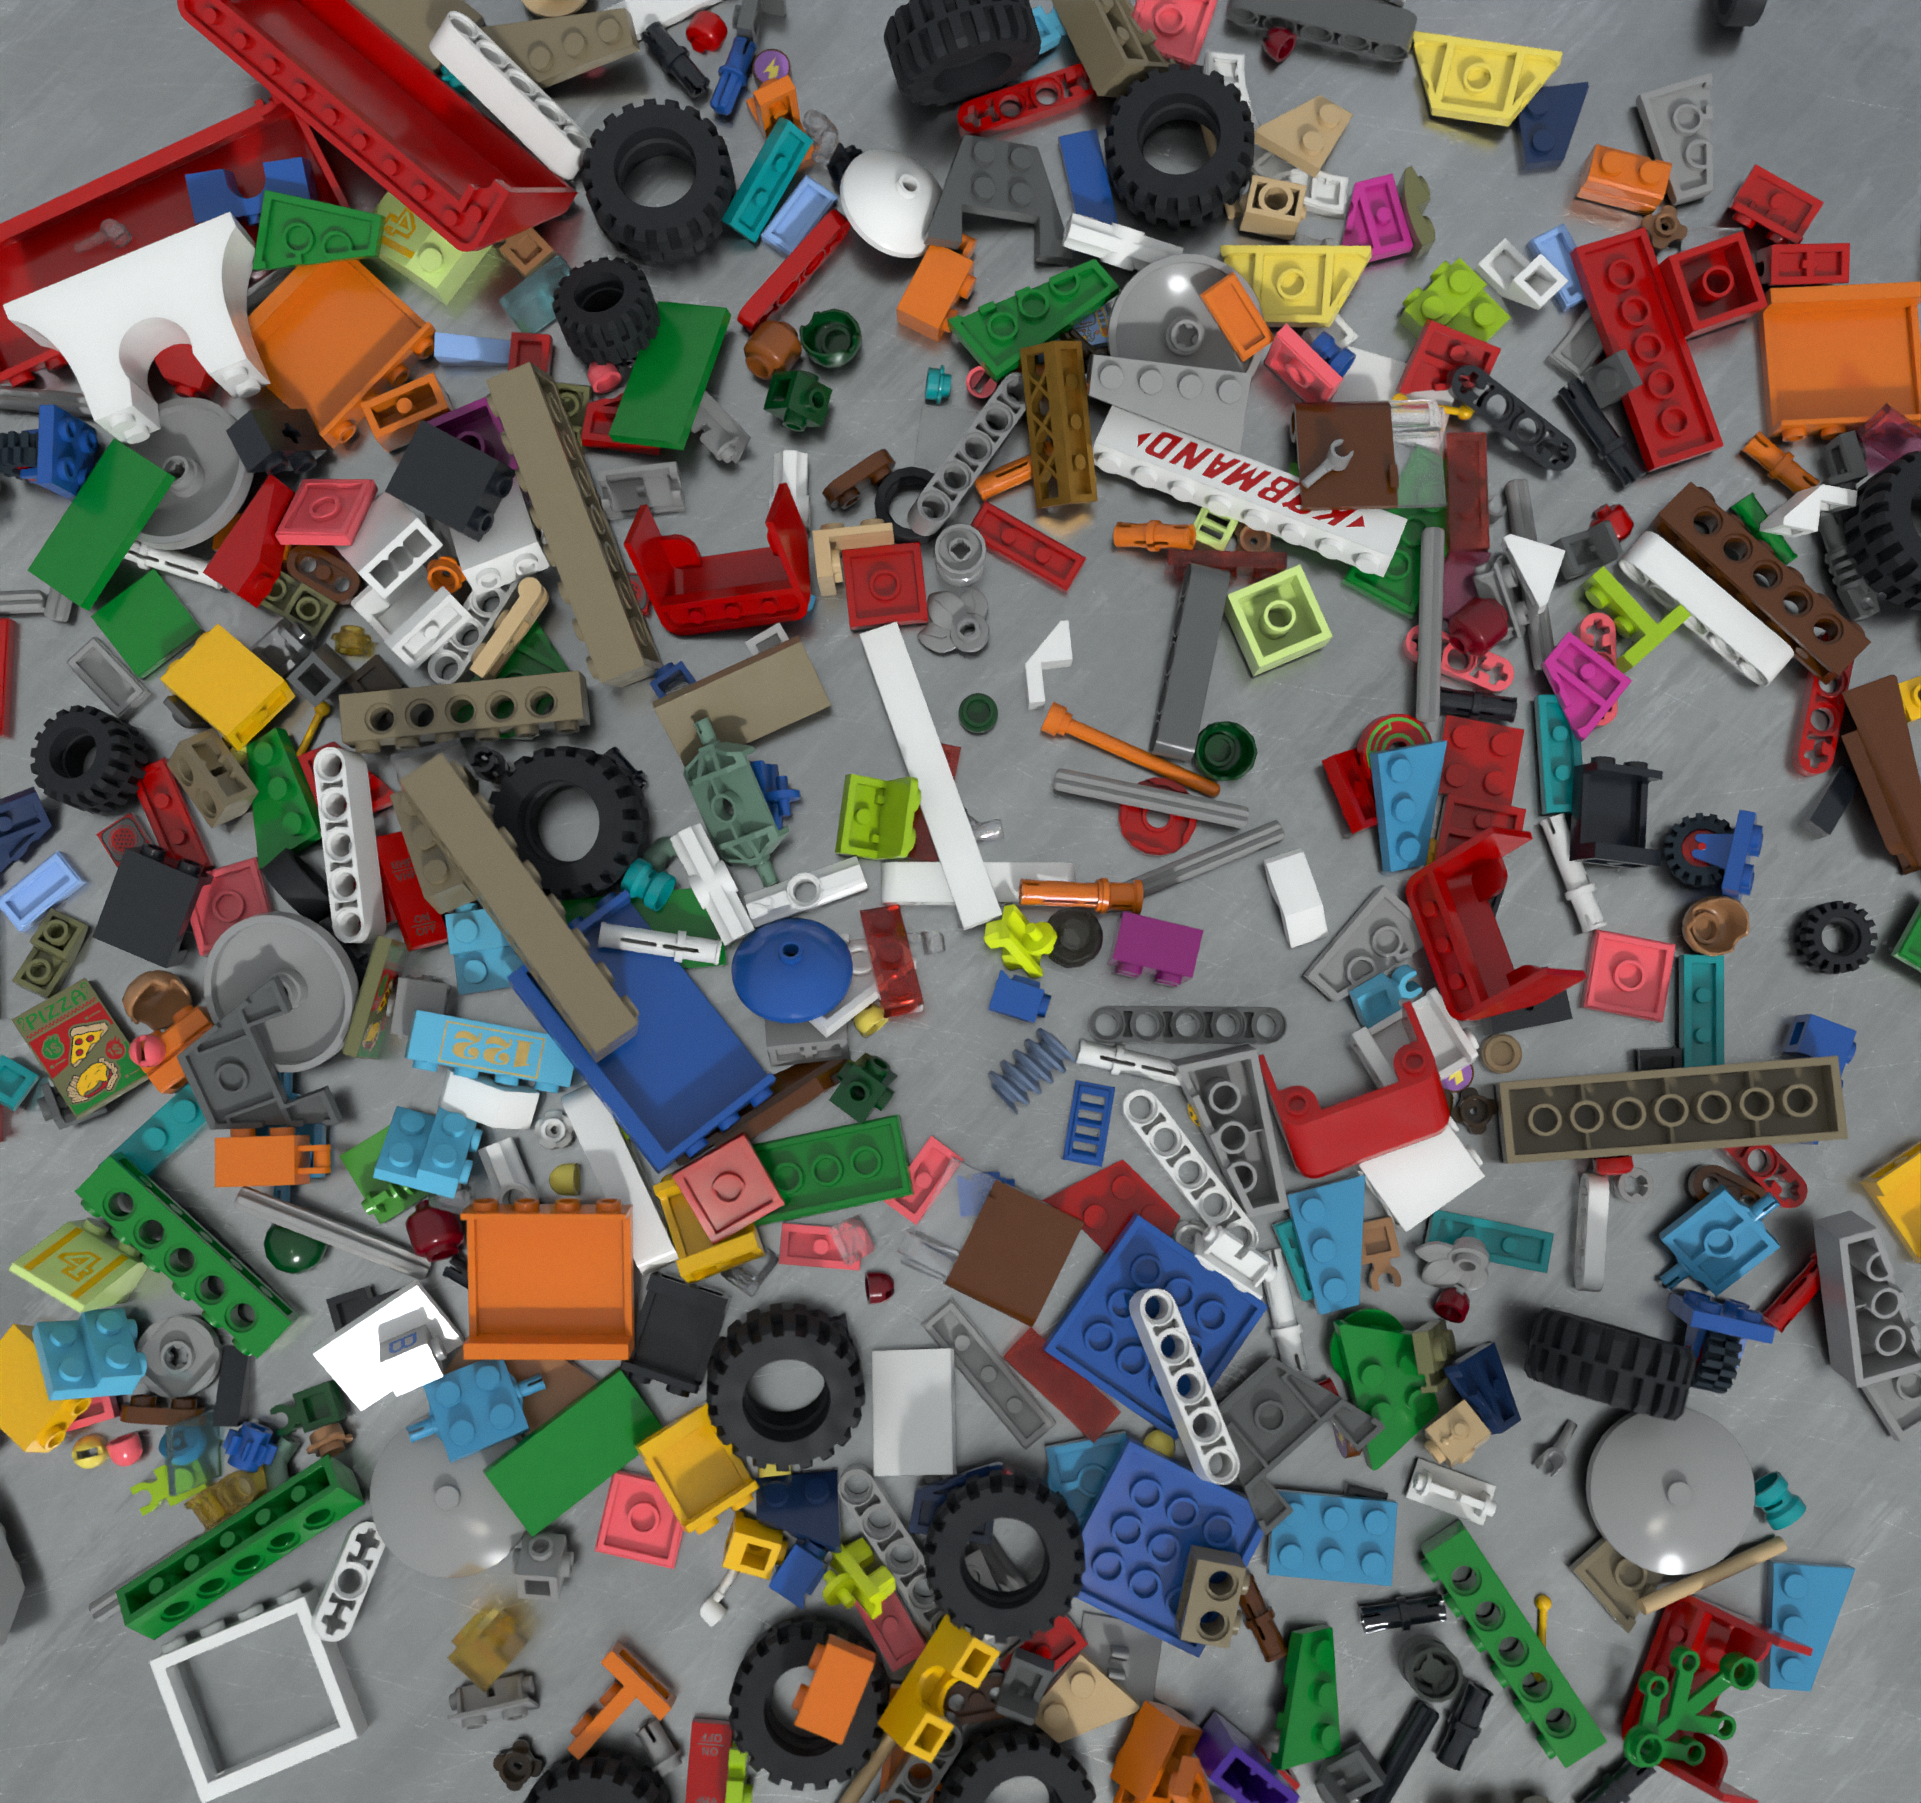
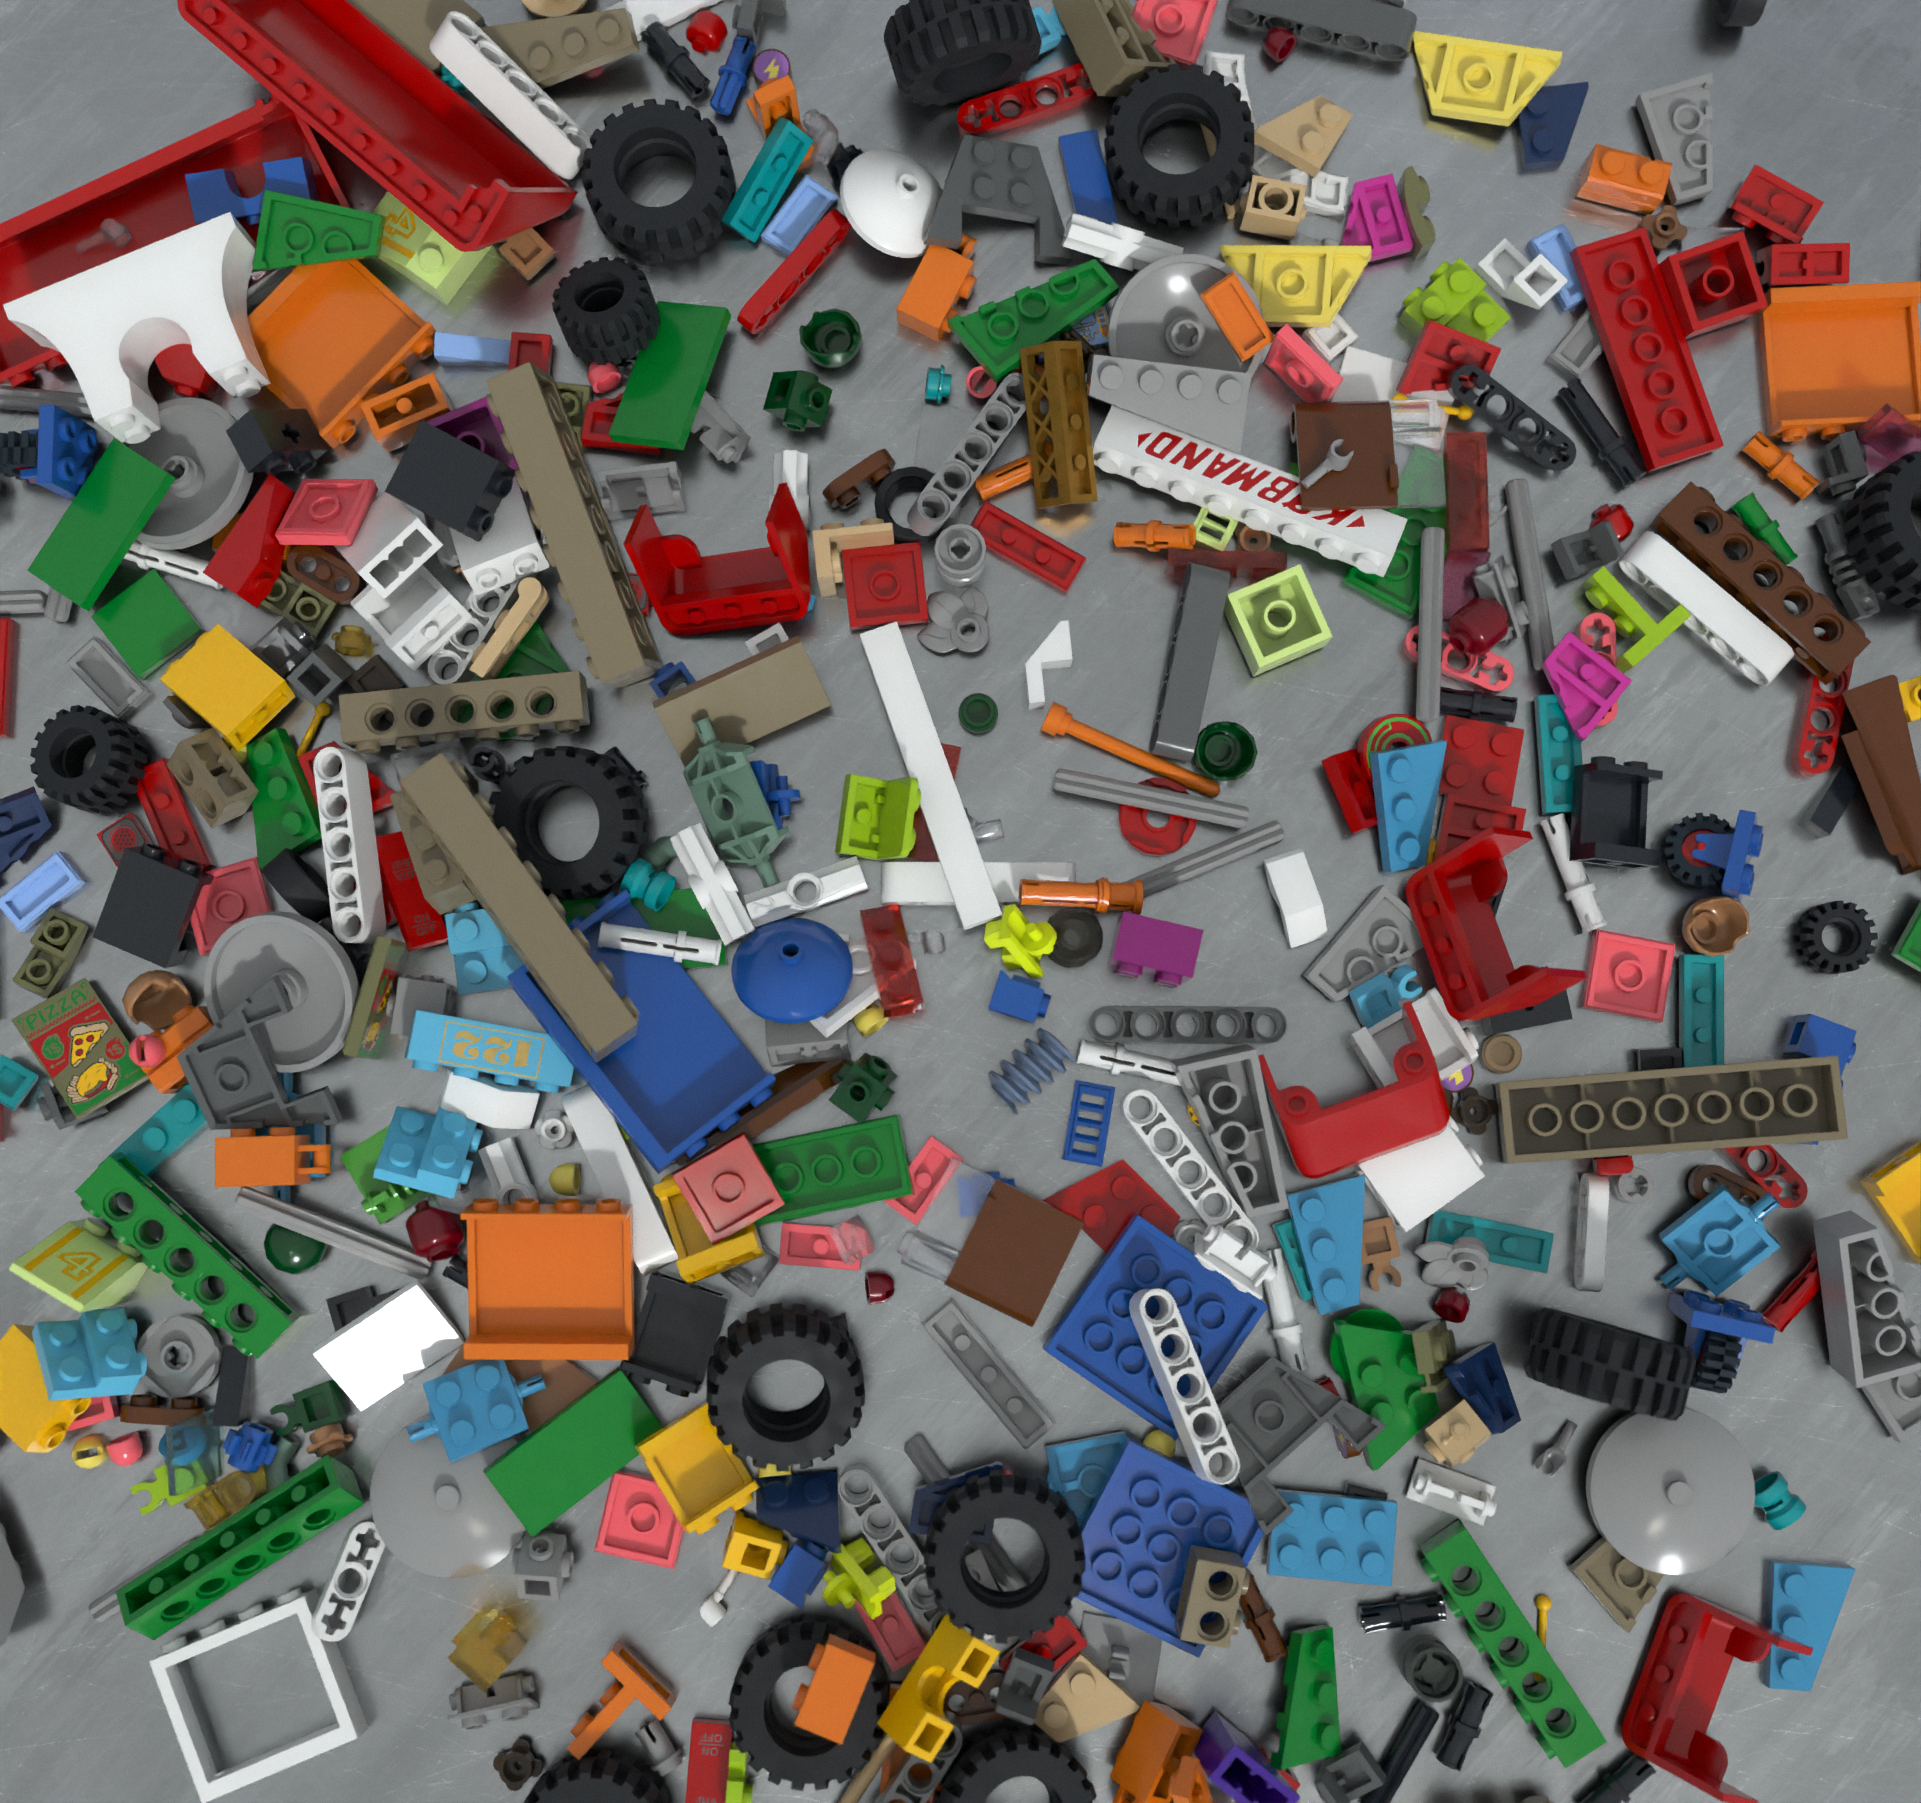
(412, 1359): brick -> none
(437, 578): orange plate -> none
(531, 301): clear light blue slope -> none
(772, 349): dark orange head -> none
(914, 1412): white tile -> none
(1062, 1386): clear red plate -> none
(1338, 358): blue wheel -> none
(1534, 566): white slope -> none
(1612, 379): dark grey bracket -> none
(1682, 1711): green plant -> none
(1711, 1575): tan bar -> none
(1802, 511): white slope -> none

